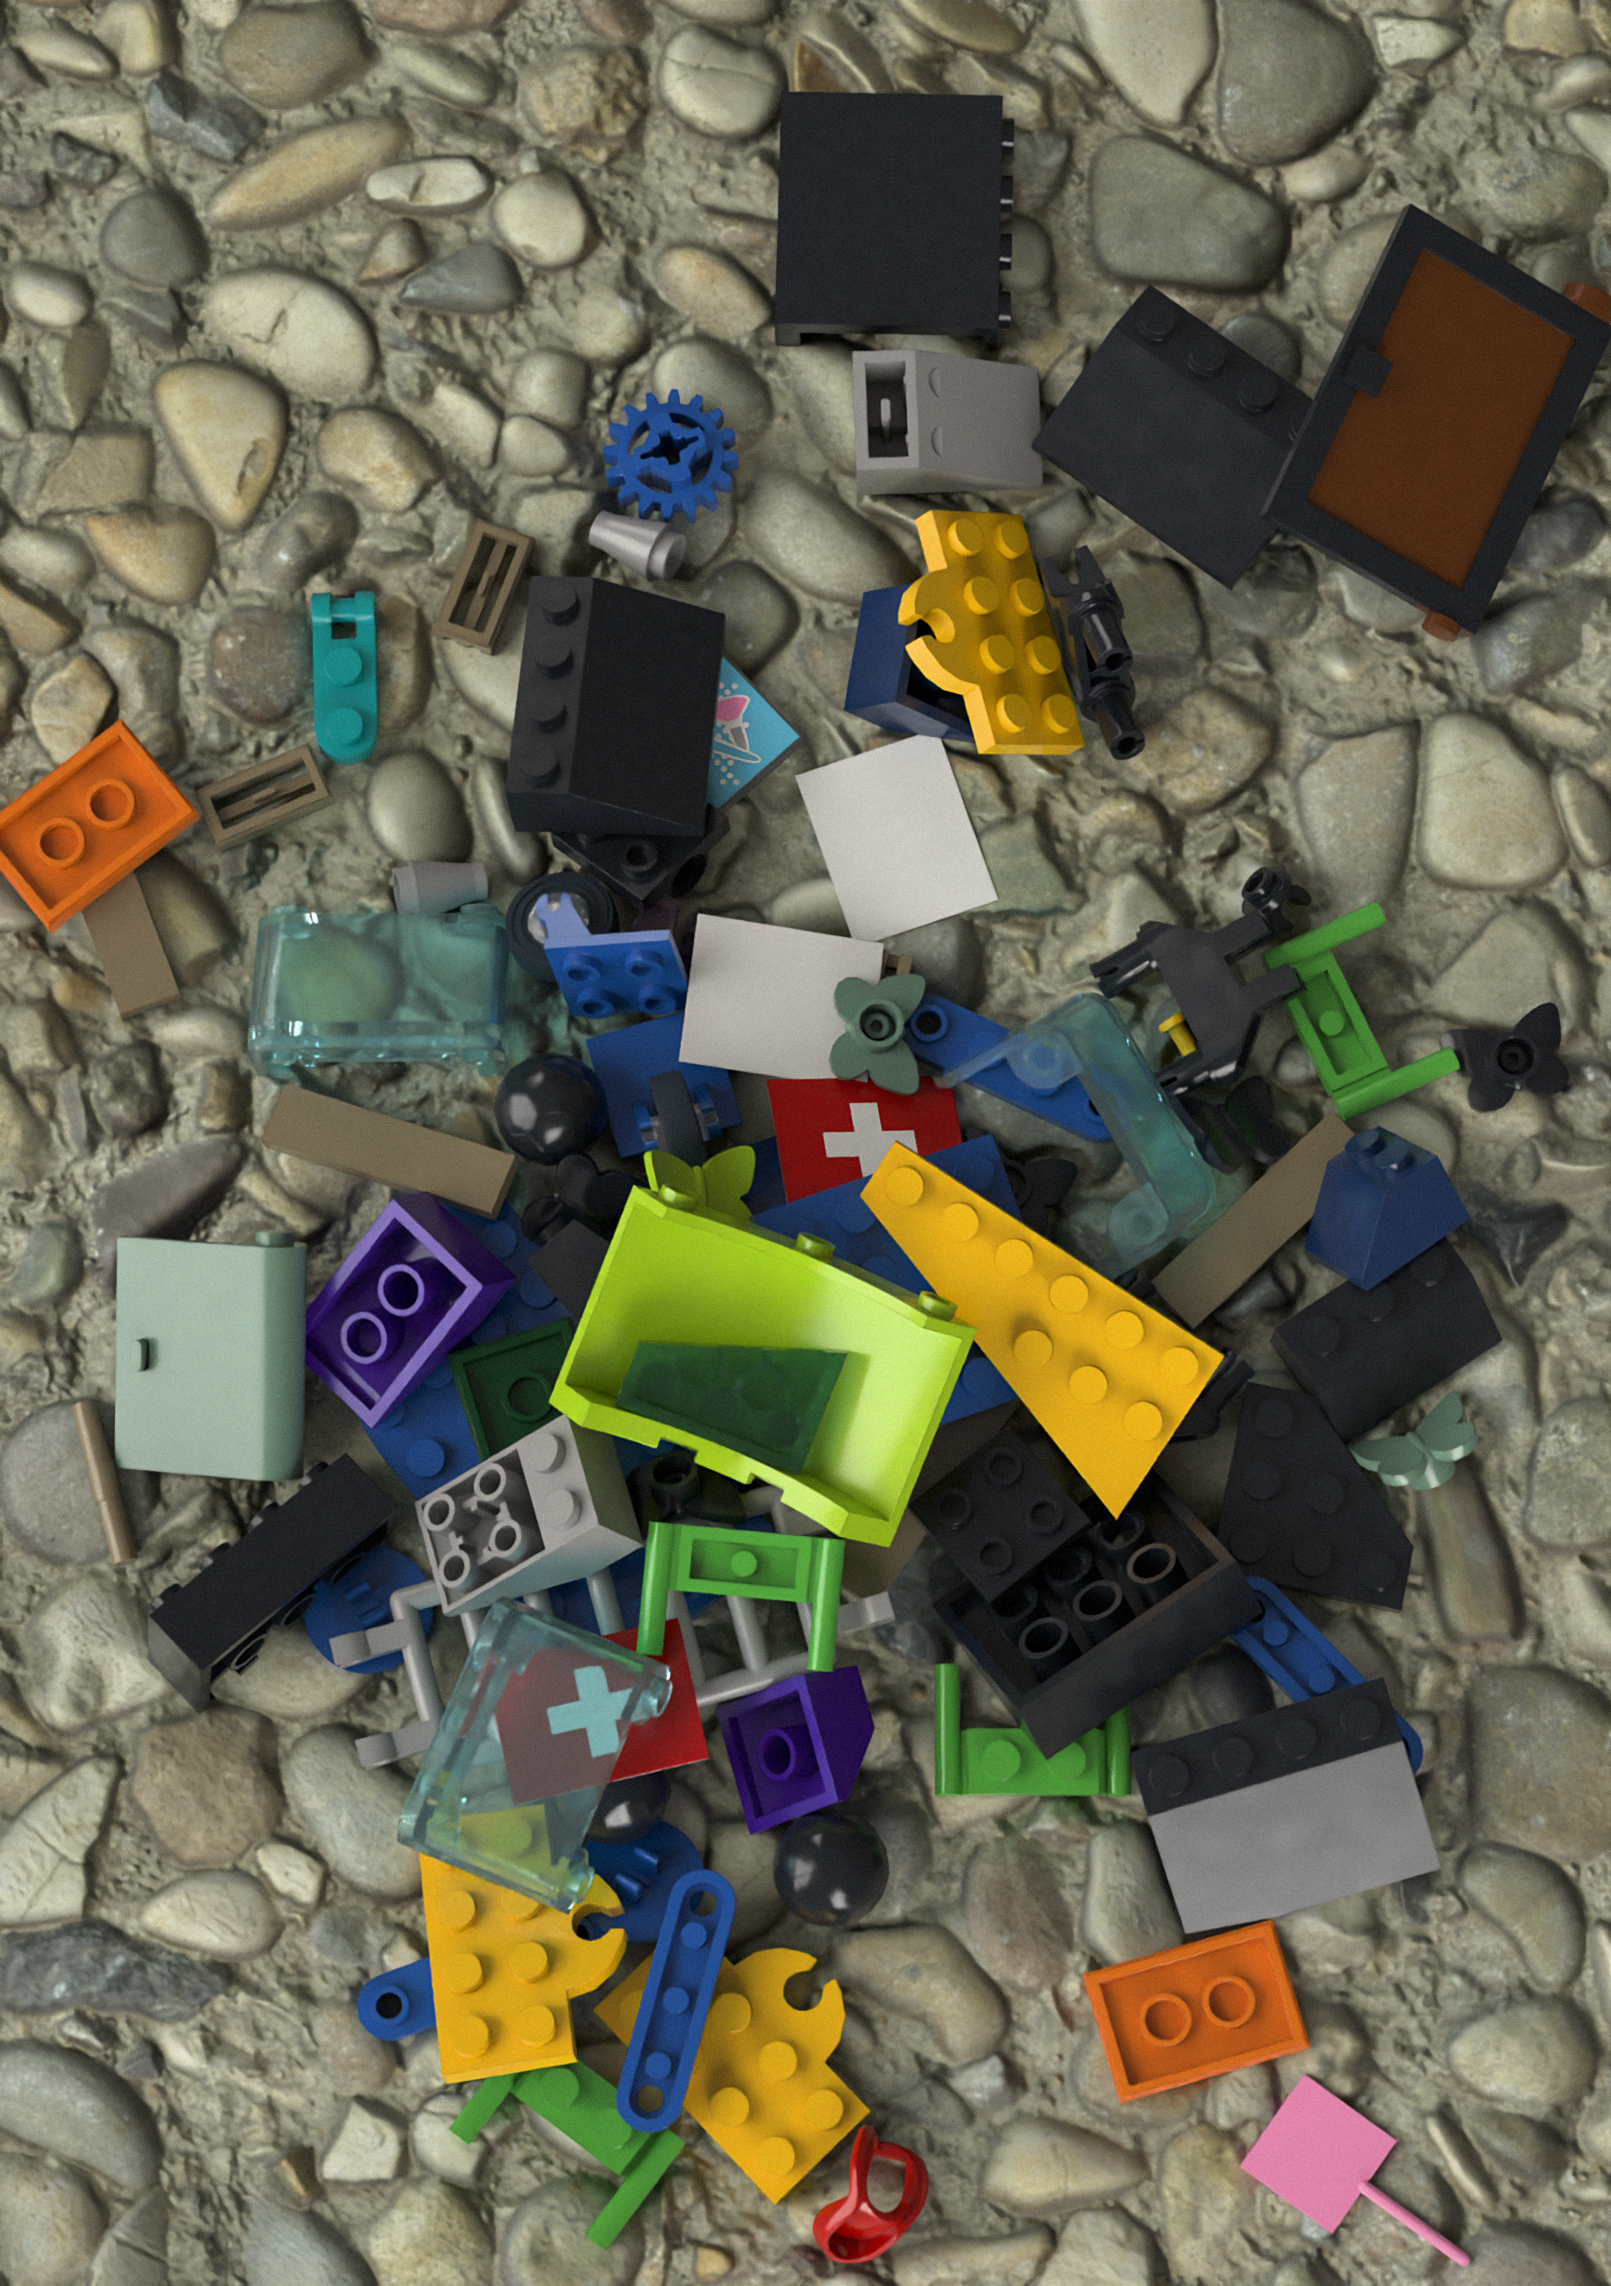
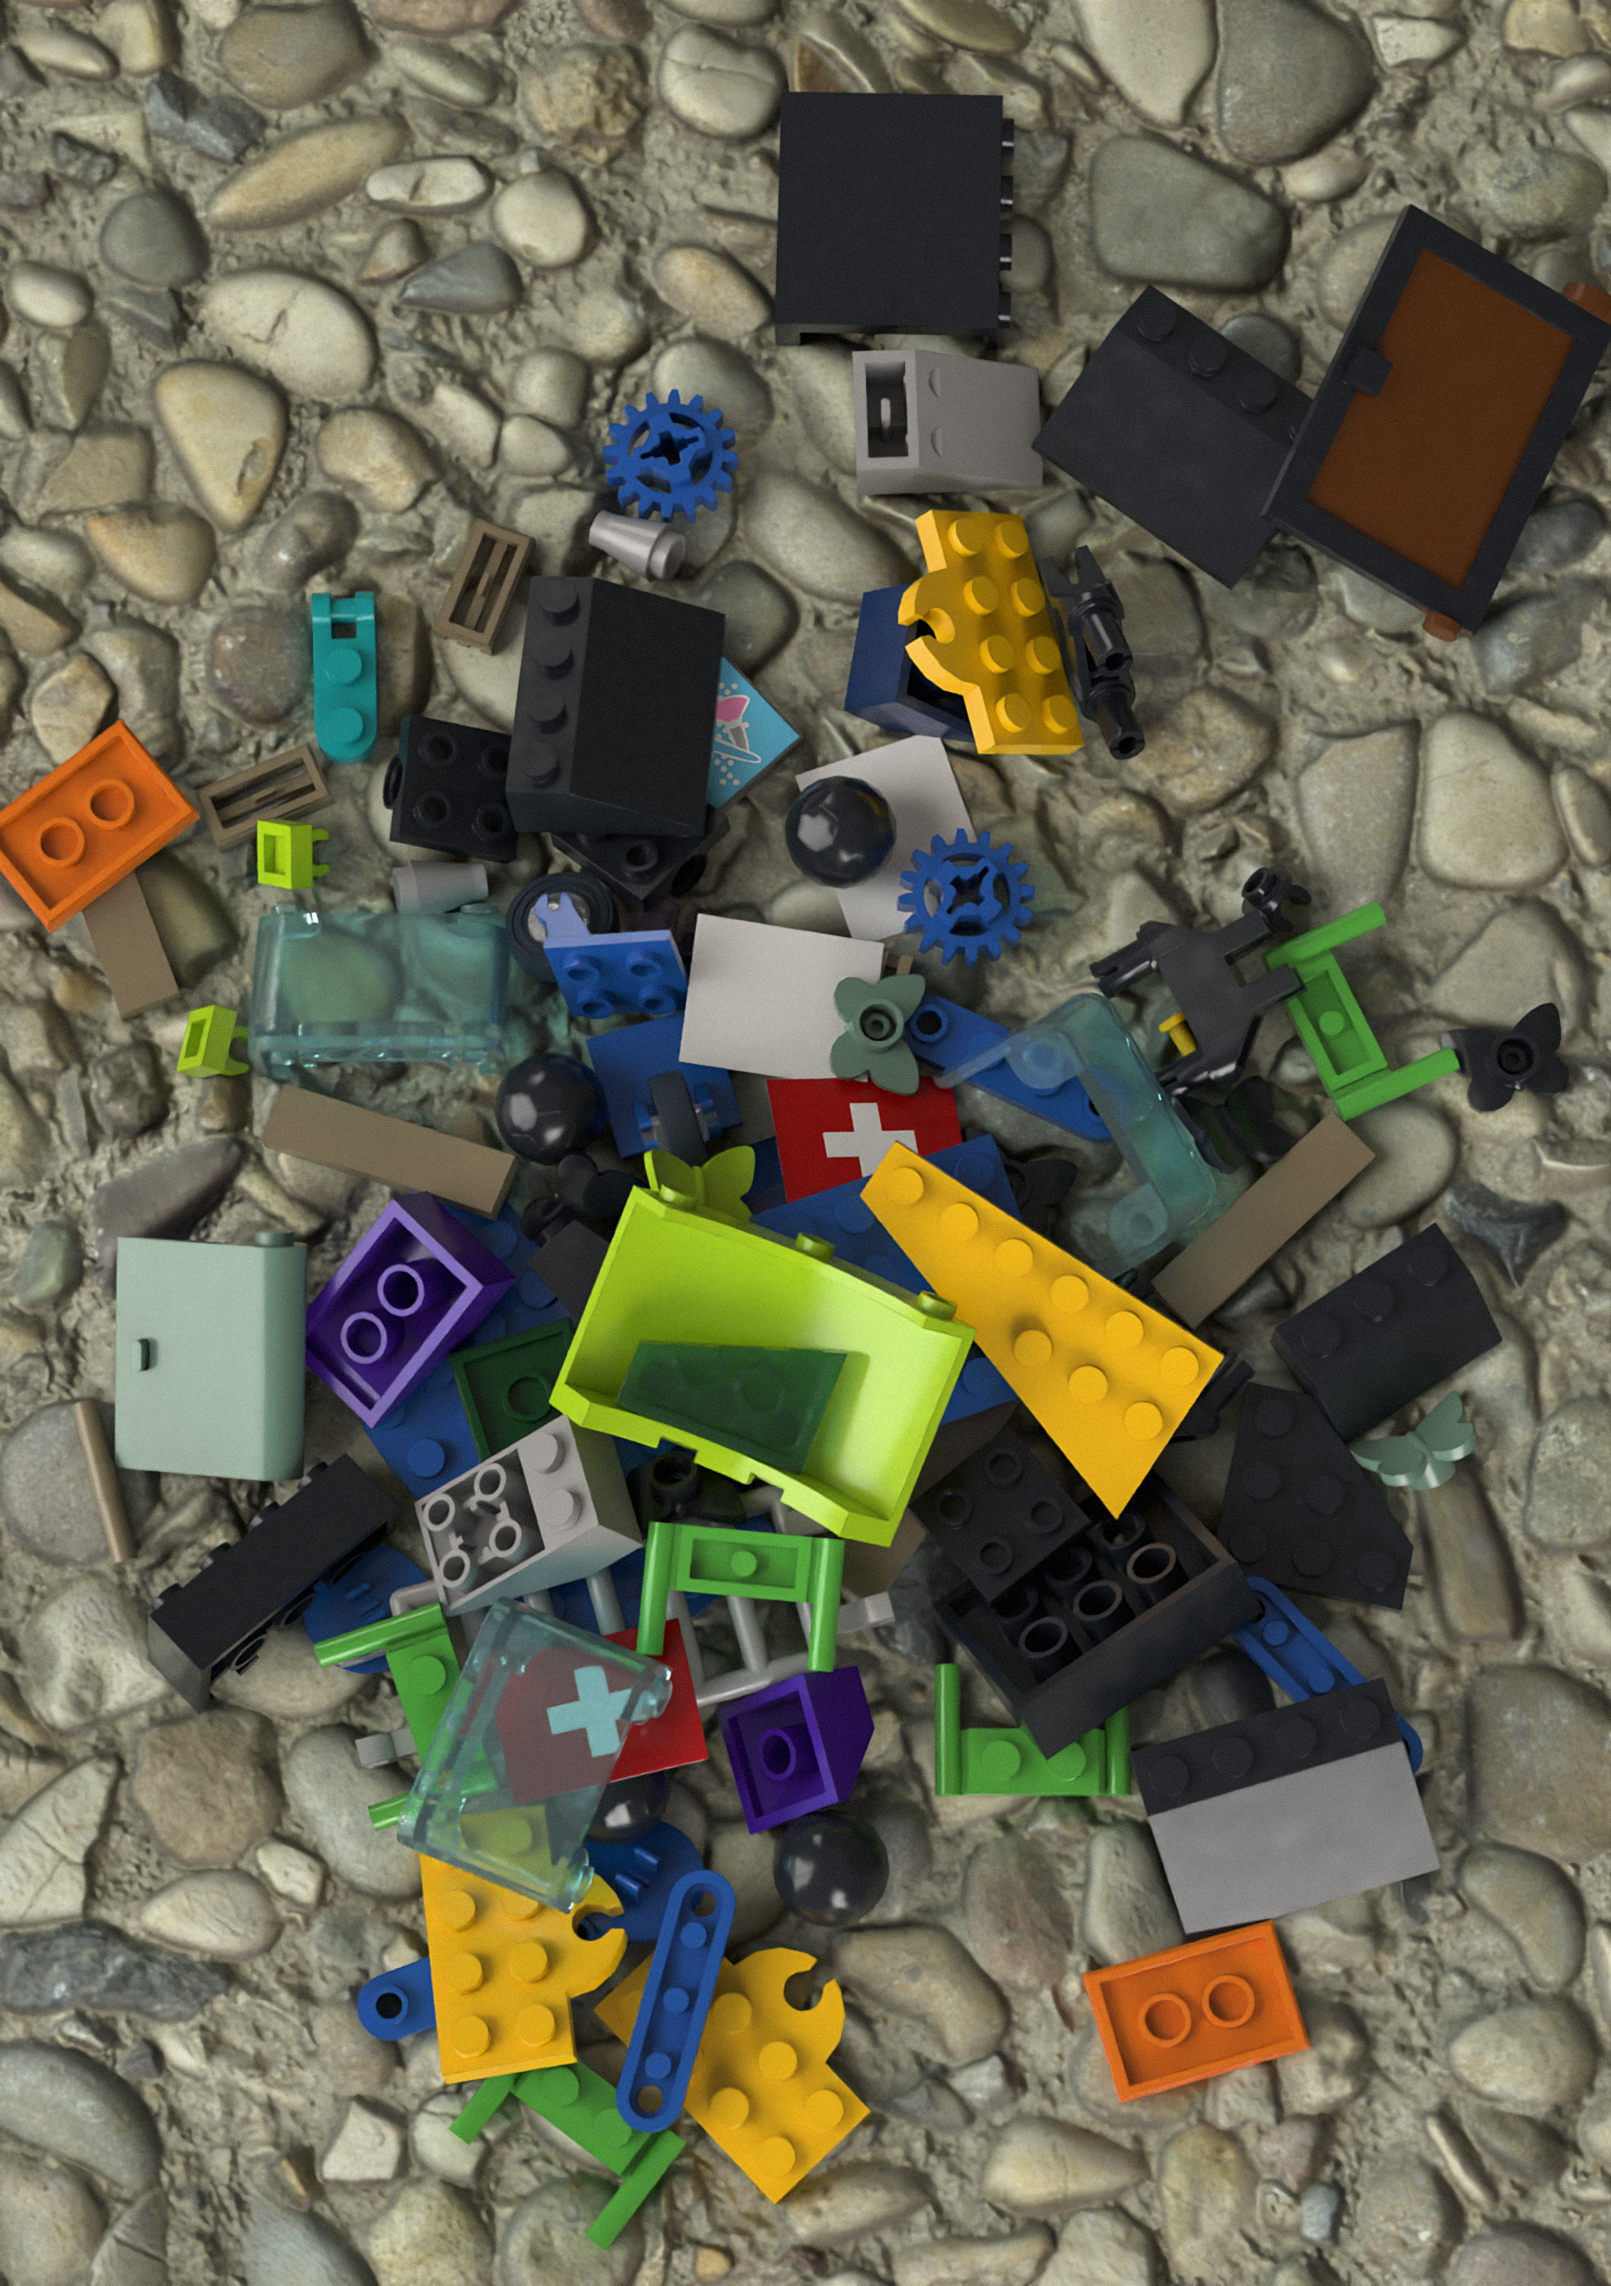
(208, 1043): none -> lime tile
(287, 853): none -> lime tile
(423, 1672): none -> bright green plate
(451, 790): none -> black plate
(840, 832): none -> black piece
(852, 2227): red piece -> none
(983, 916): none -> blue gear
(1322, 2159): bright pink piece -> none
(1381, 1207): dark blue slope -> none

